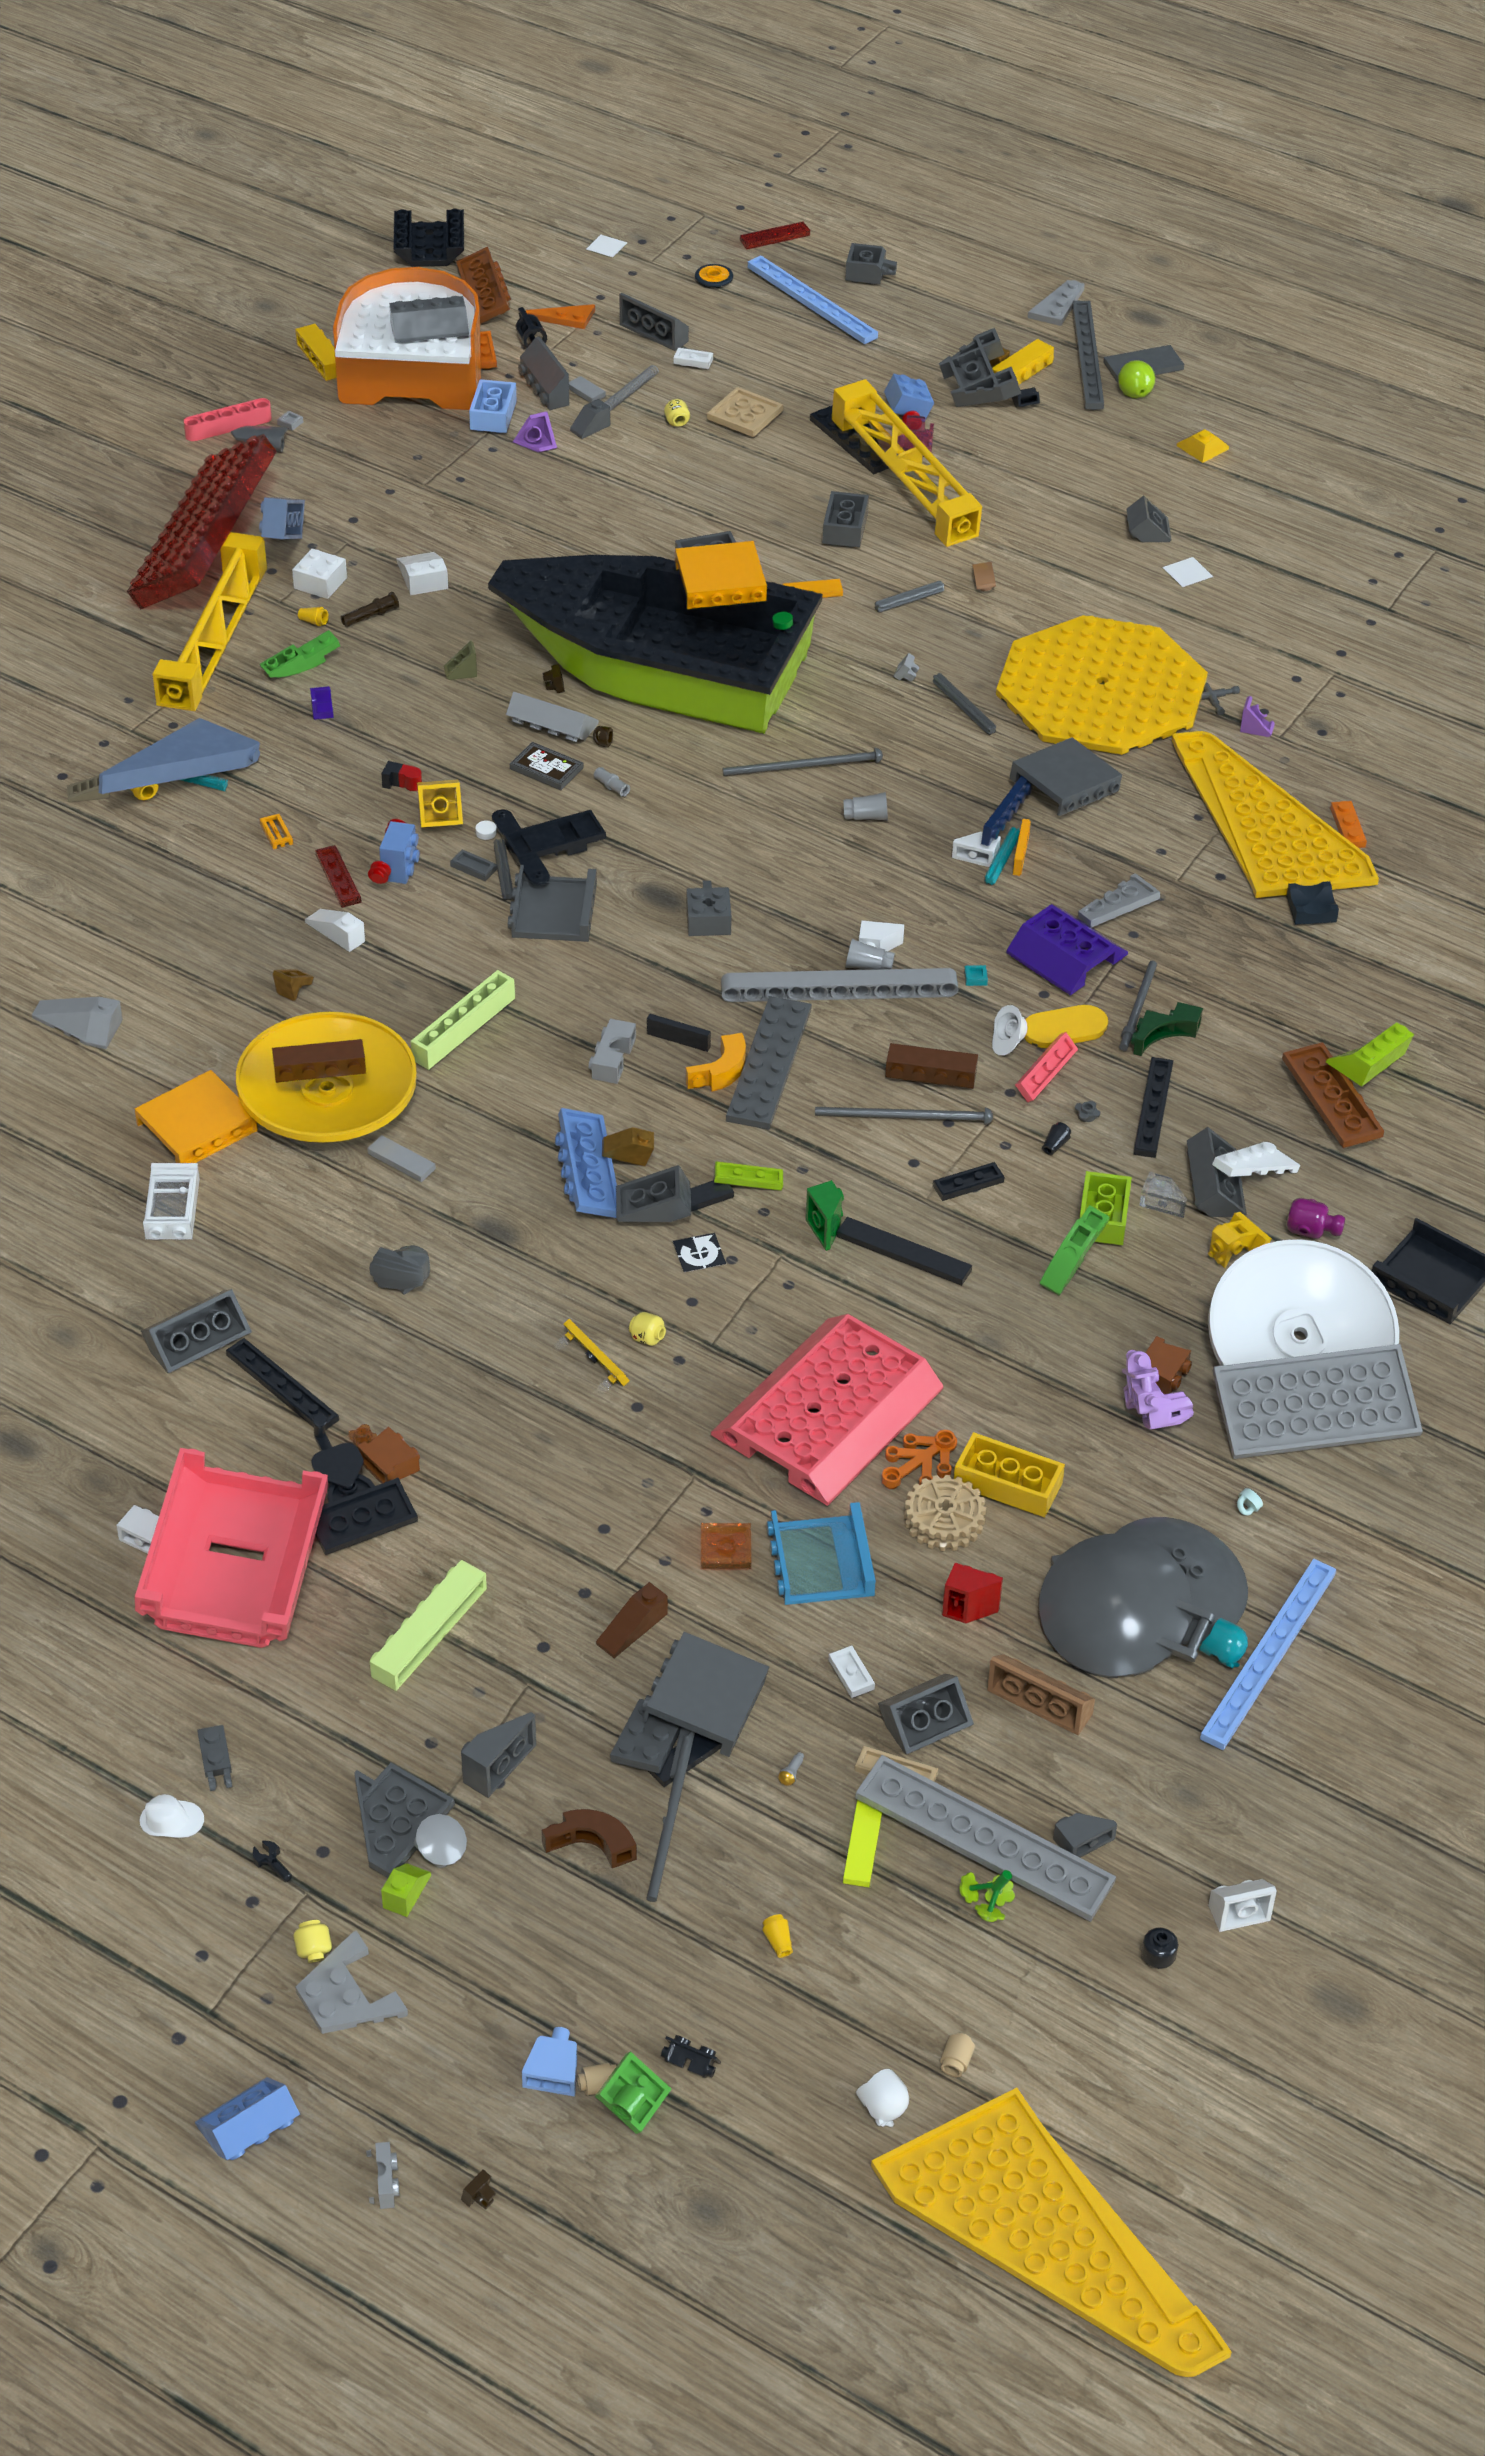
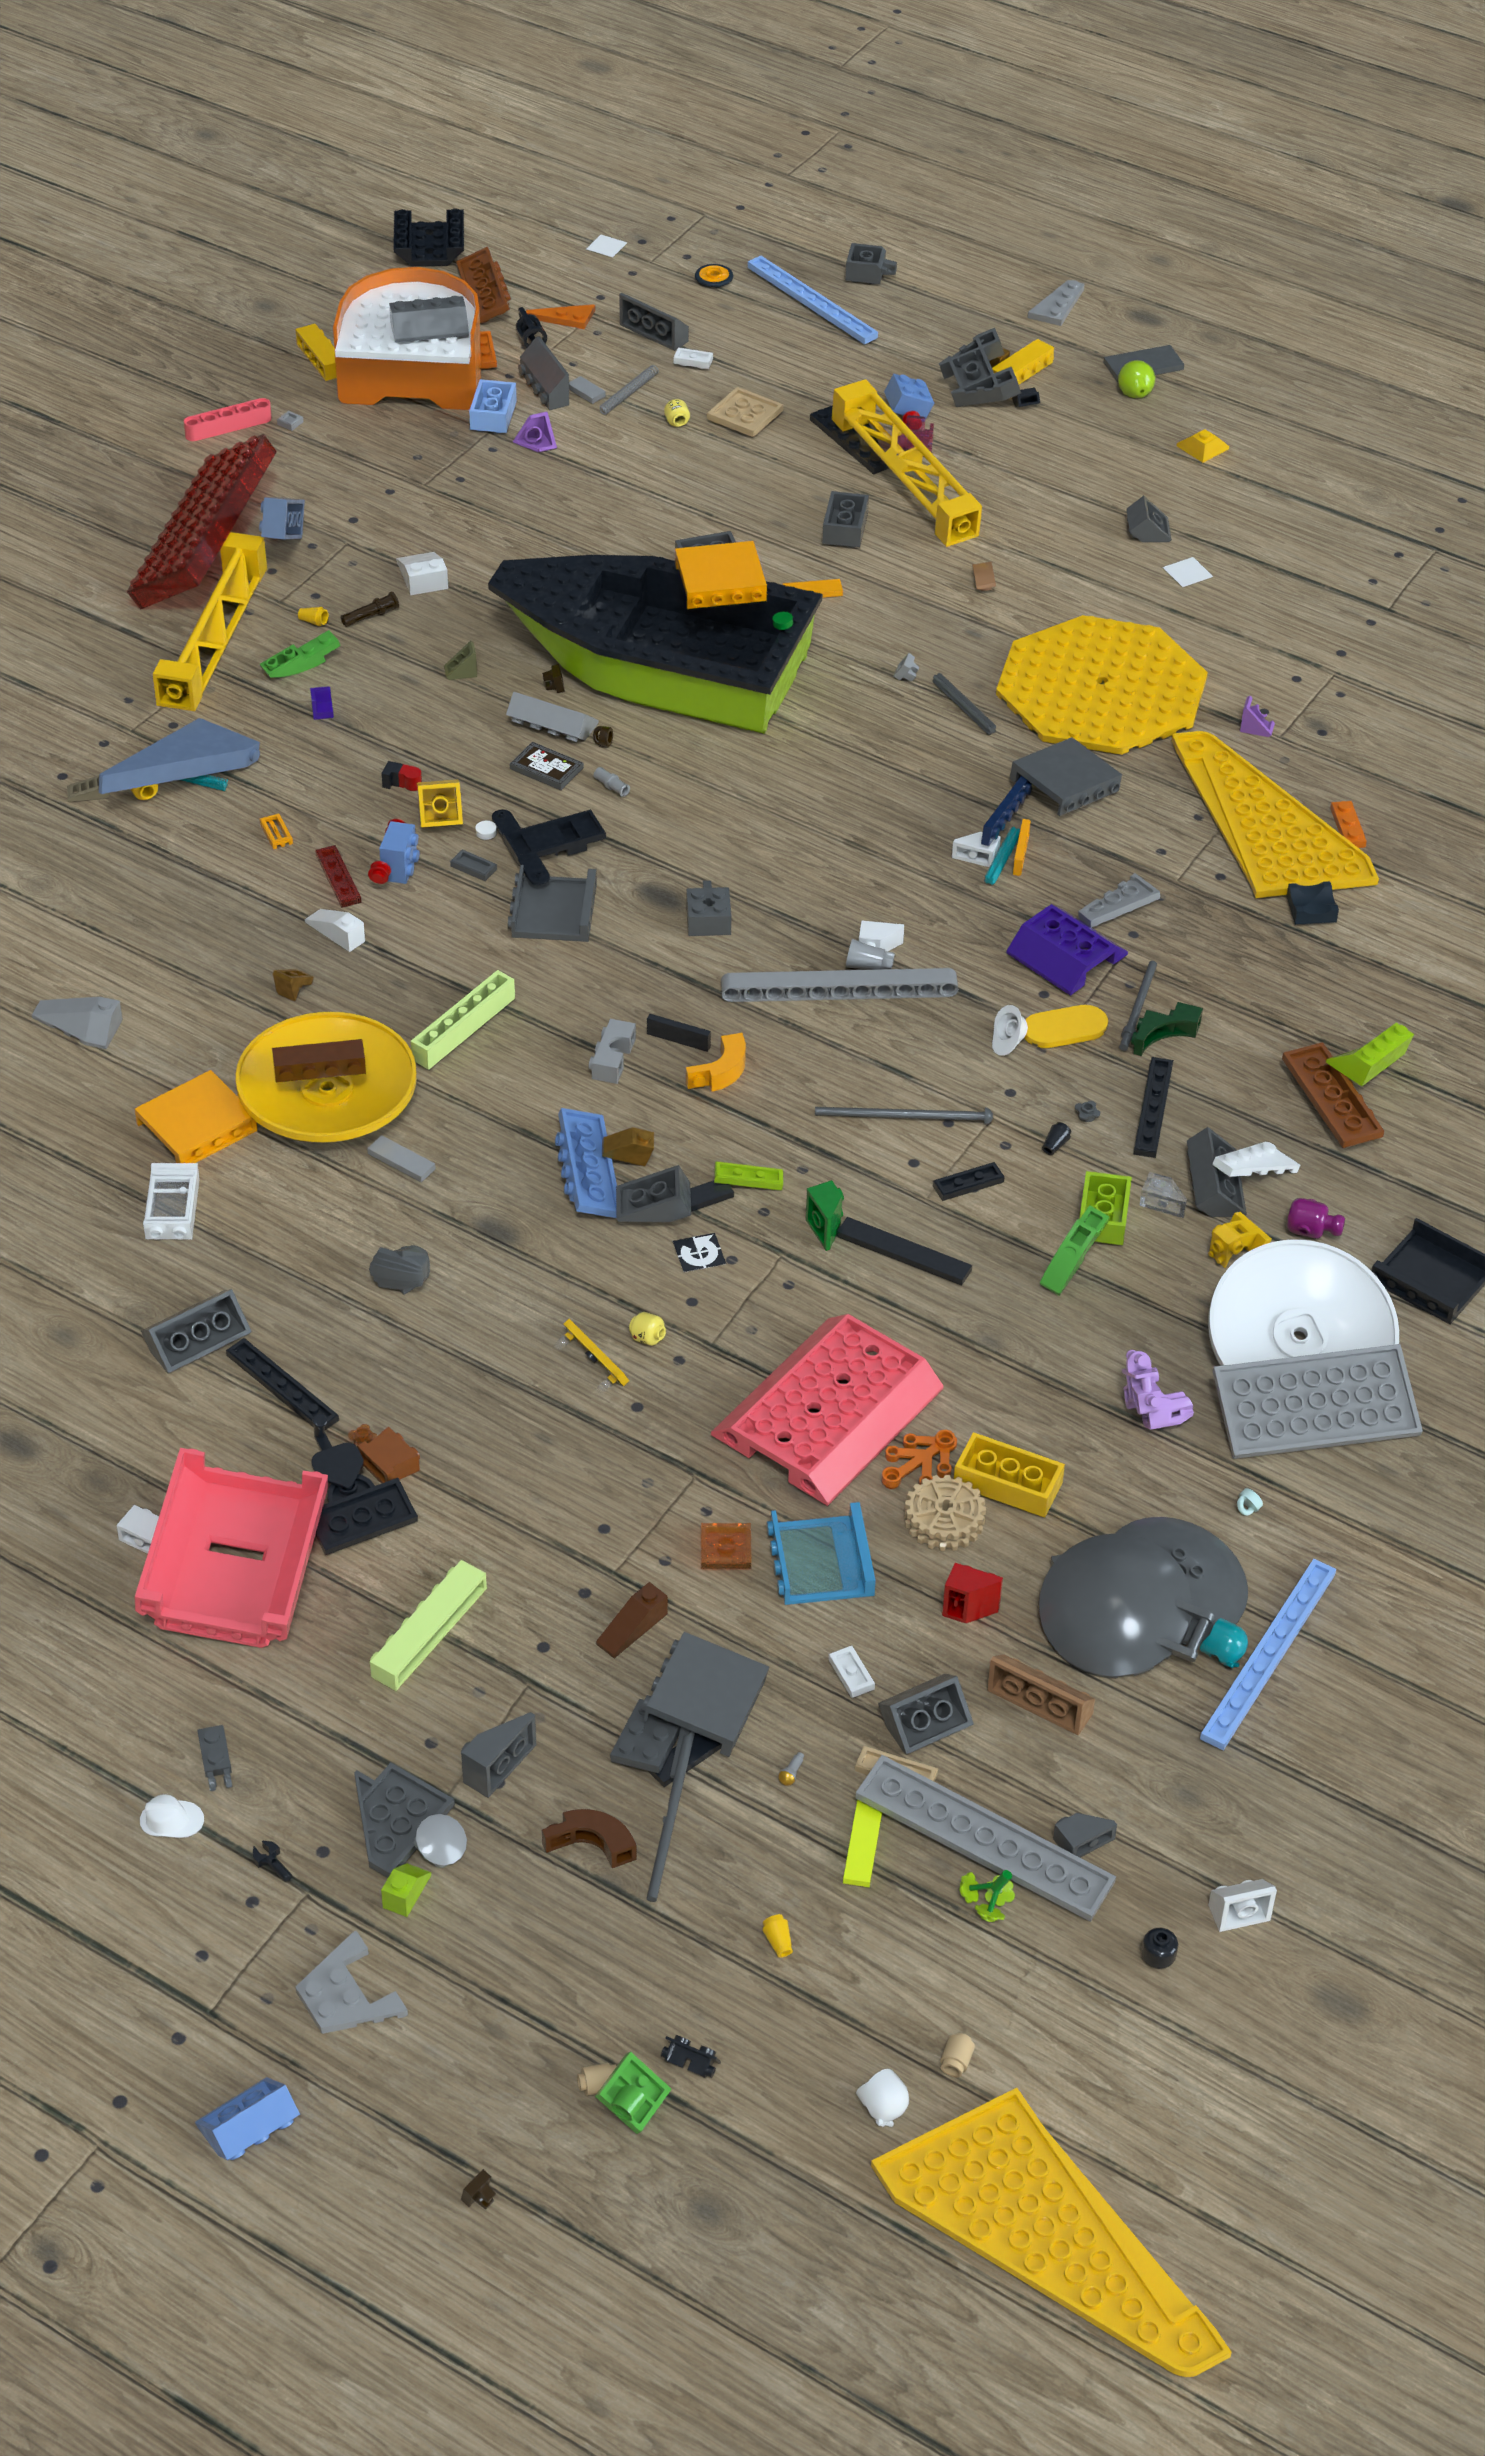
(273, 434): dark grey panel -> none
(312, 1941): light yellow head -> none
(319, 573): white brick -> none
(387, 2185): light grey piece -> none
(503, 869): dark grey axle -> none
(552, 2064): light blue torso -> none
(591, 419): dark grey slope -> none
(768, 1063): dark grey plate -> none
(775, 235): clear red tile -> none
(866, 807): light grey plant -> none
(877, 755): dark grey bar -> none
(909, 596): dark grey axle -> none
(931, 1065): reddish brown brick -> none
(976, 975): teal tile -> none
(1046, 1067): coral plate -> none
(1088, 355): dark grey plate -> none
(1170, 1363): dark orange hips -> none
(1213, 694): dark grey piece -> none

